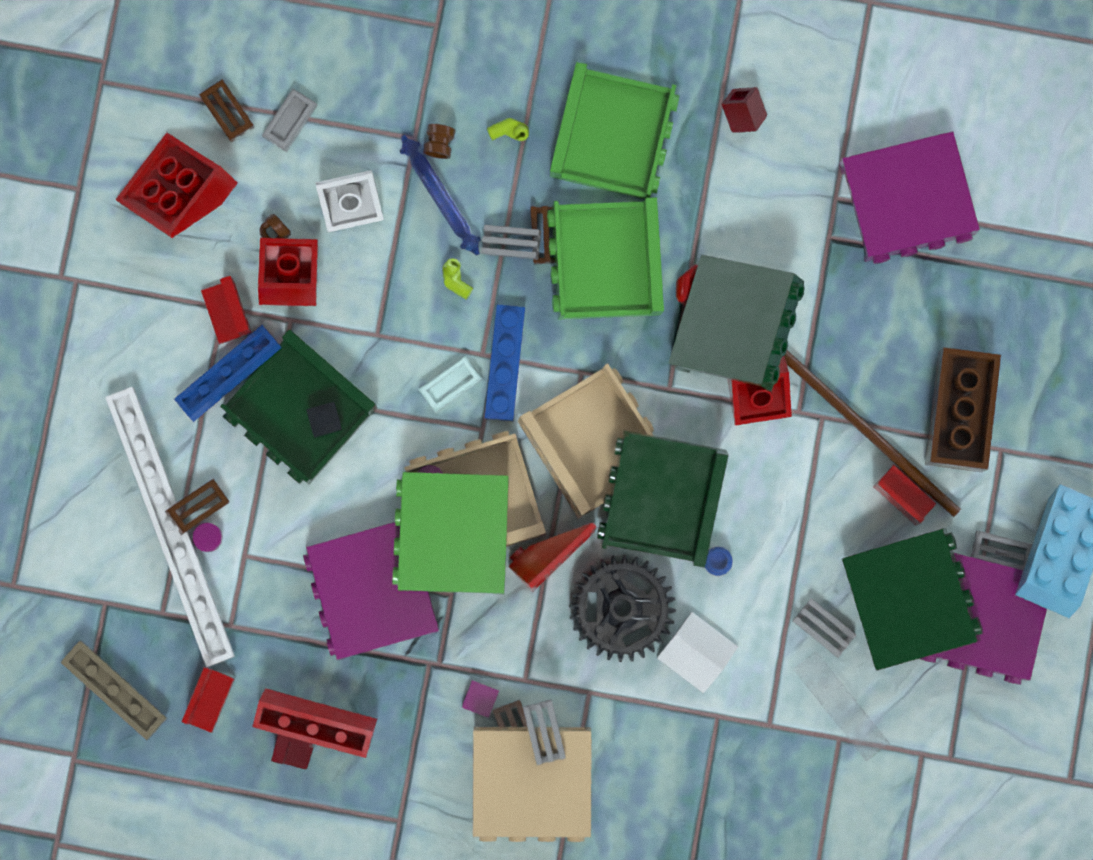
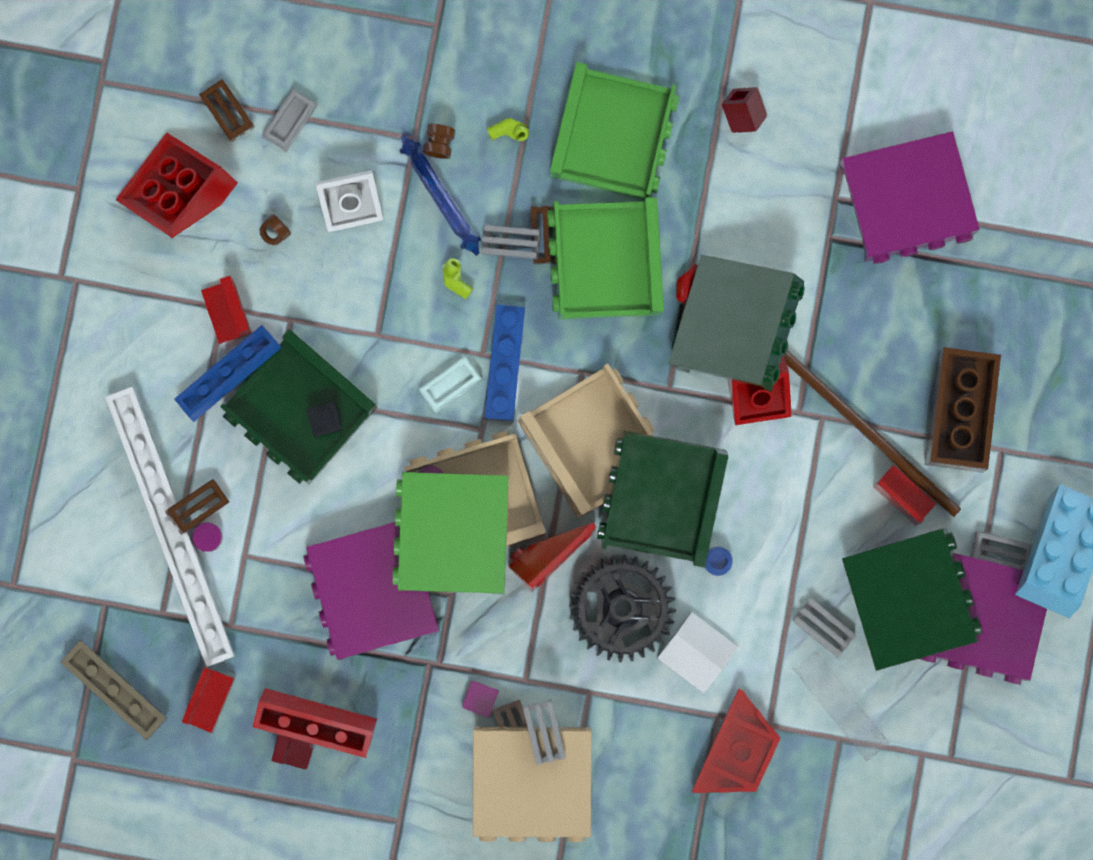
(288, 272): red slope -> none
(739, 751): none -> red wing

